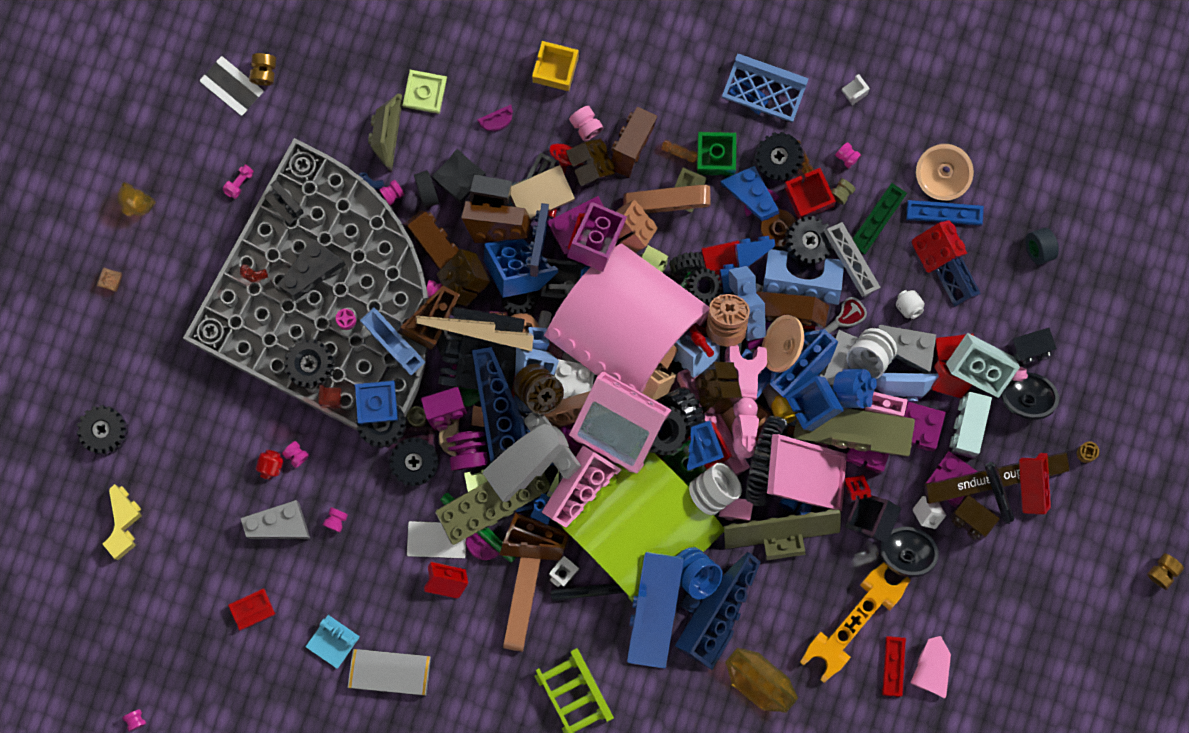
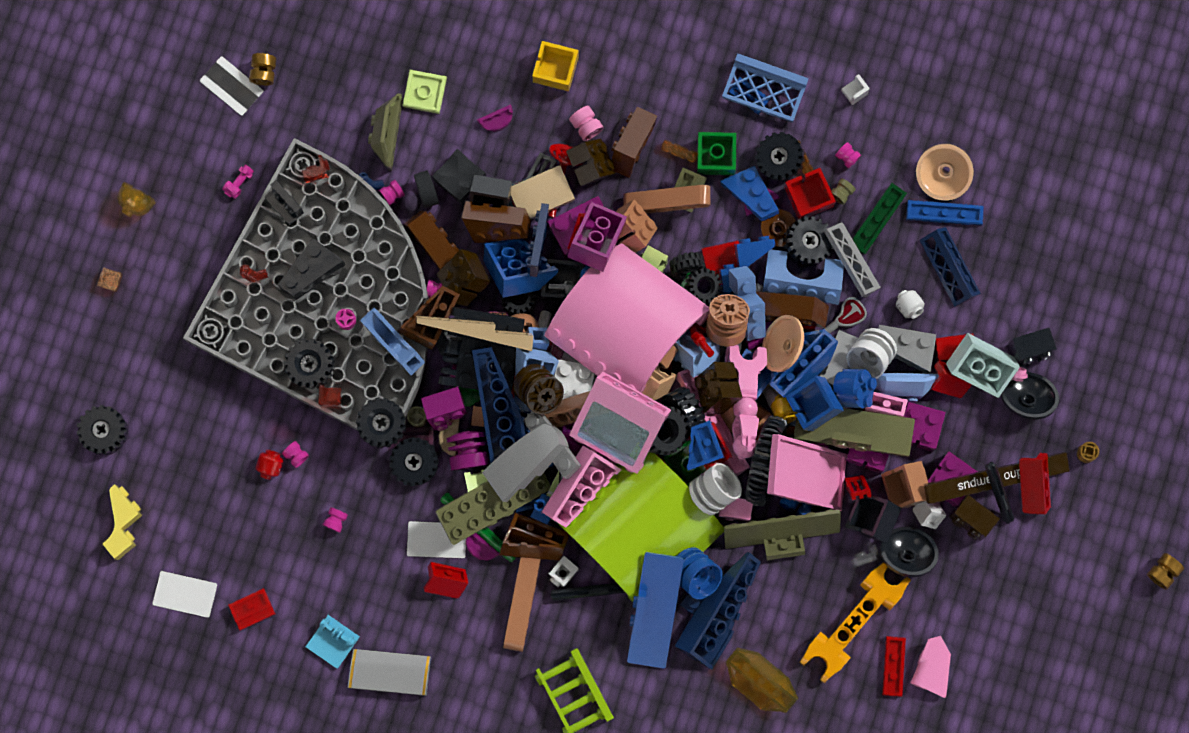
(134, 720): dark pink wheel -> none
(184, 594): none -> white sticker
(277, 523): light grey wedge -> none
(315, 173): none -> clear red bracket
(376, 402): blue plate -> none
(906, 484): none -> nougat piece
(938, 245): red bracket -> none
(970, 425): light aqua brick -> none
(1042, 246): black wheel -> none

